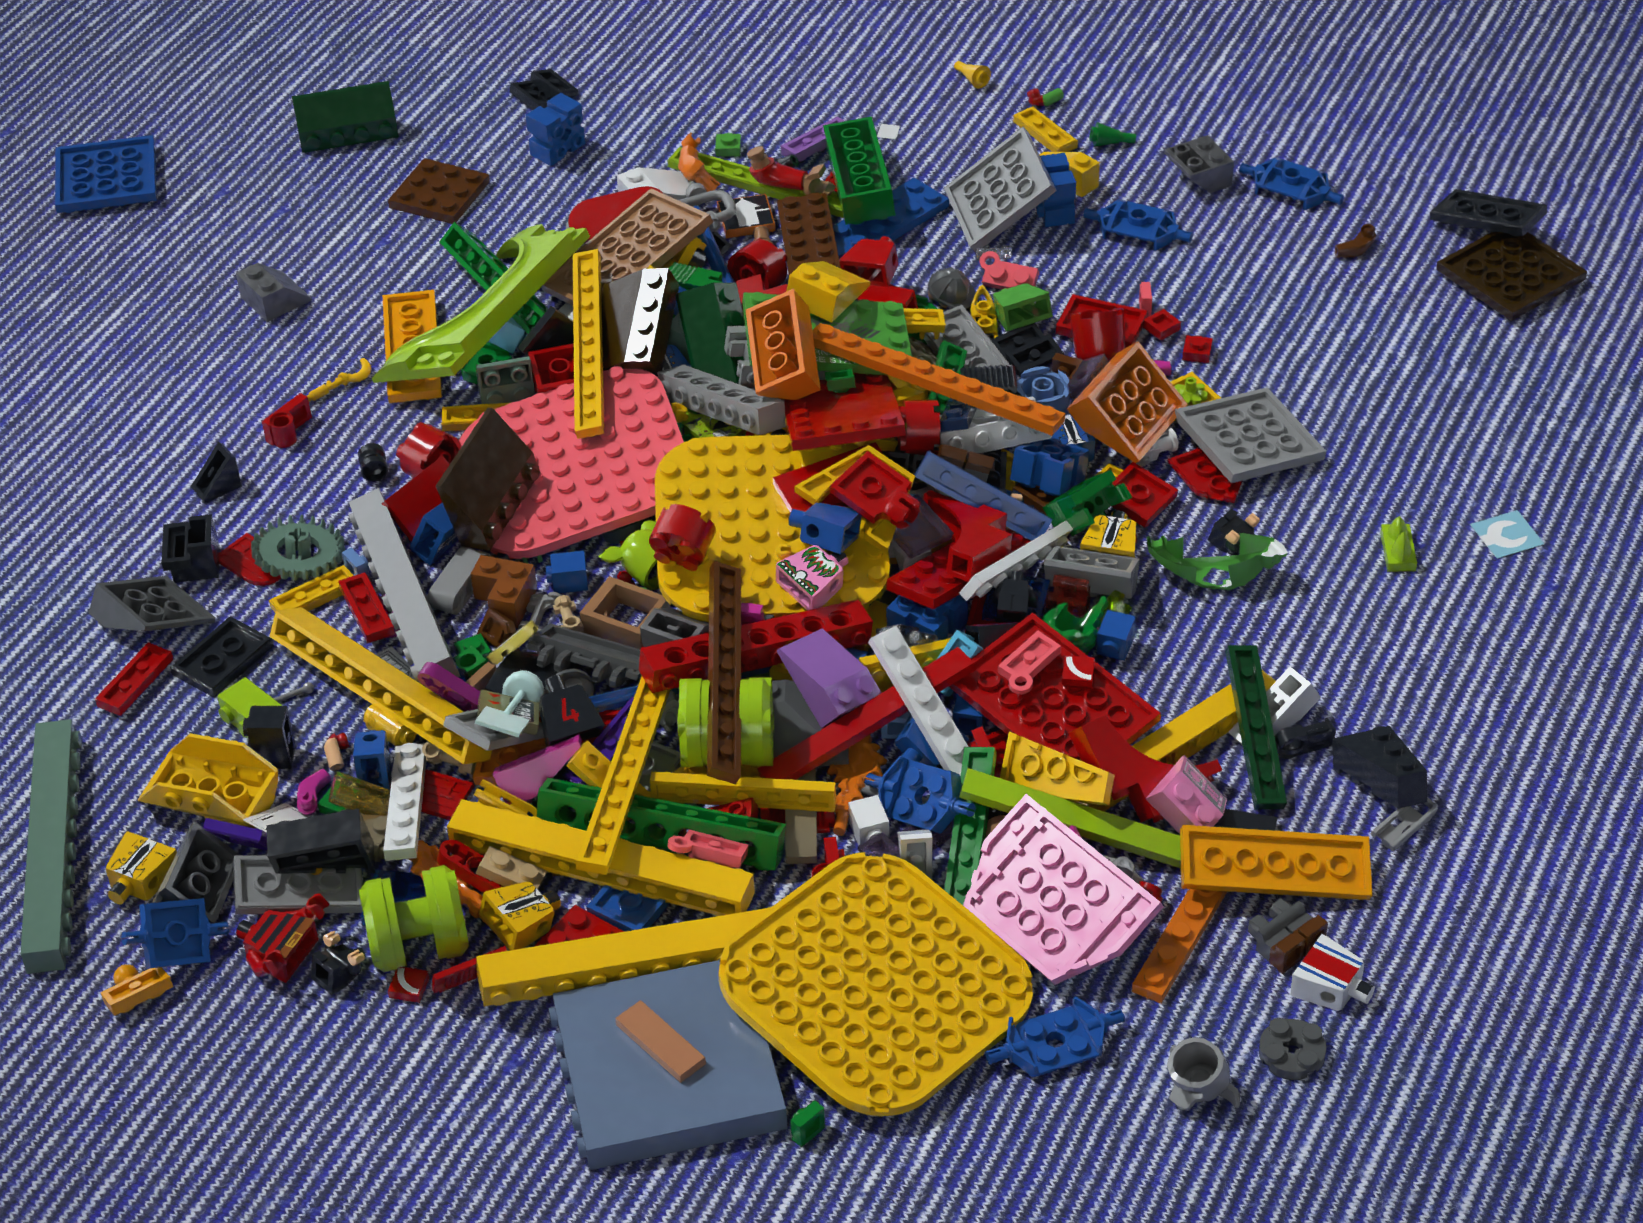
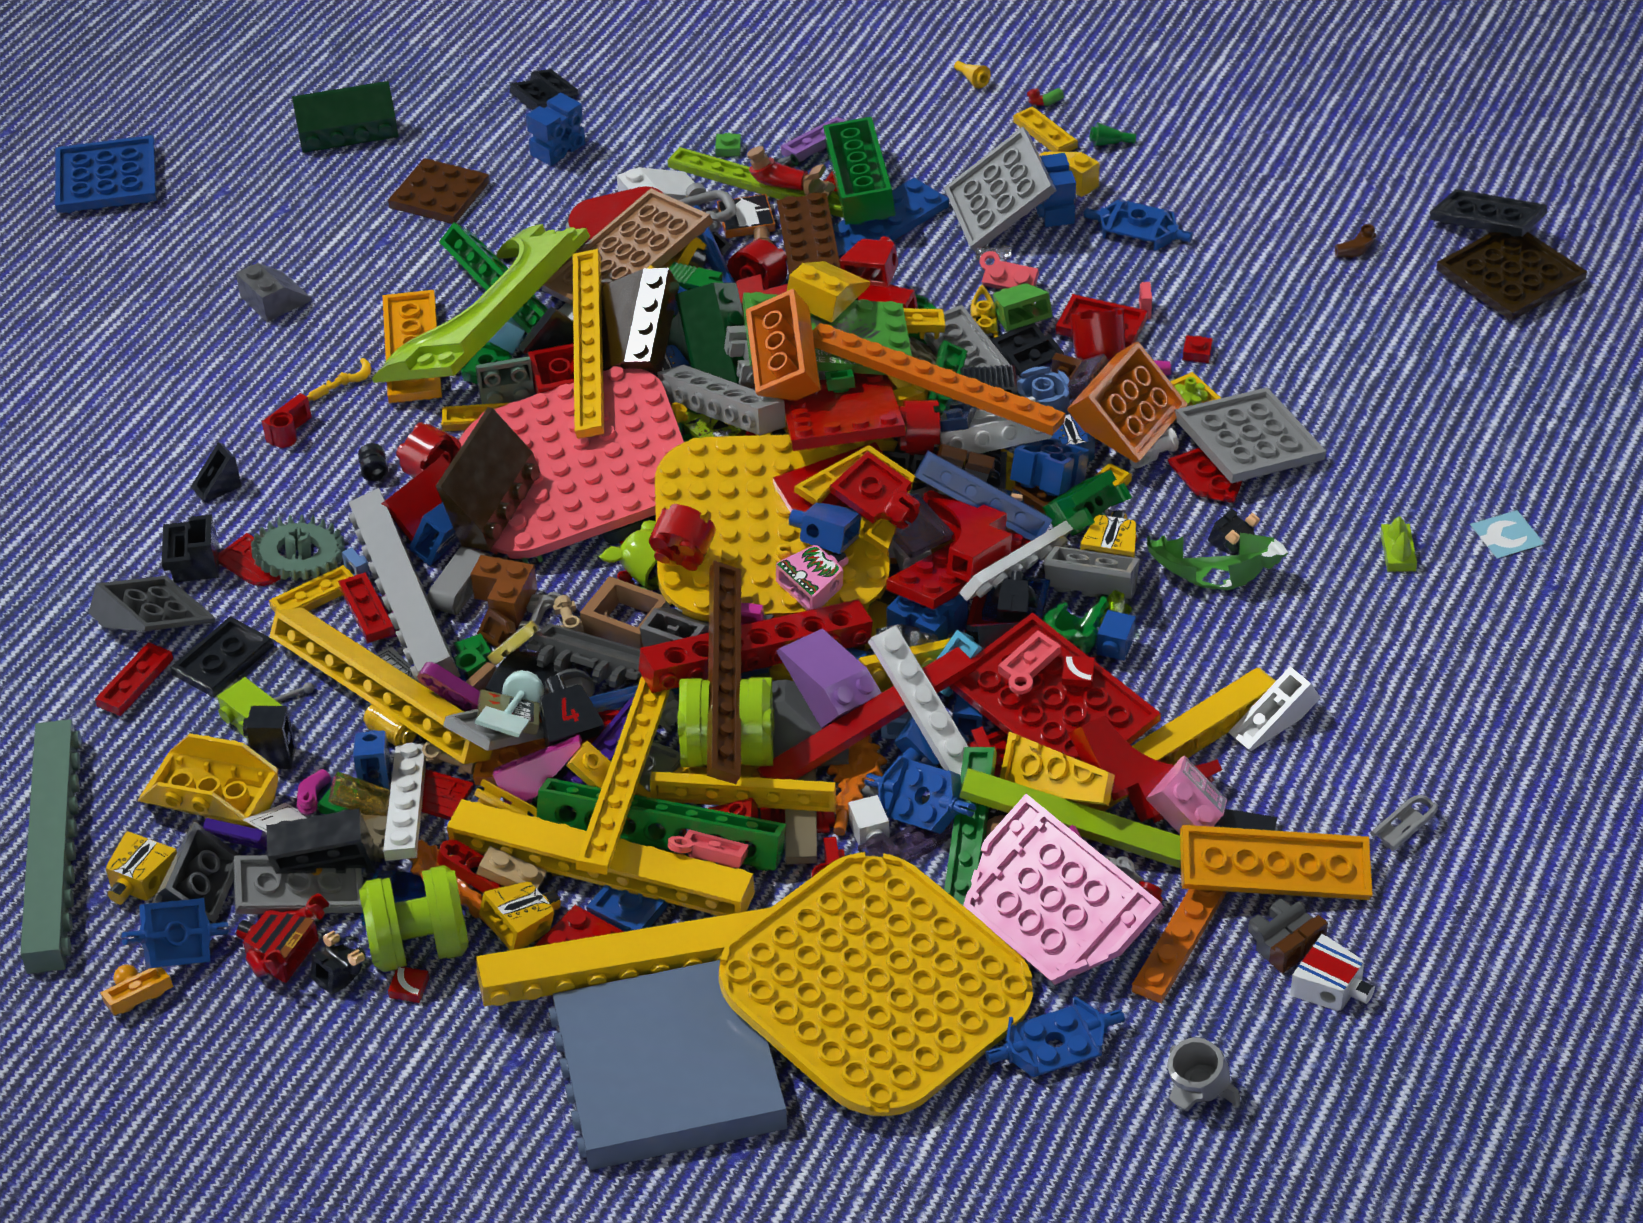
(332, 750): light nougat arm -> none
(457, 974): red window -> none
(567, 572): blue brick -> none
(660, 1041): nougat tile -> none
(692, 167): orange arm -> none
(807, 1123): green plate -> none
(888, 131): white sticker -> none
(917, 849): white slope -> none
(951, 288): dark grey piece -> none
(1071, 591): clear red brick -> none
(1148, 494): red plate -> none
(1162, 324): red plate -> none
(1203, 163): flat silver slope -> none
(1255, 727): dark green plate -> none
(1296, 1033): dark grey plate -> none
(1304, 739): black piece -> none
(1306, 185): blue plate -> none
(1383, 764): black wedge -> none

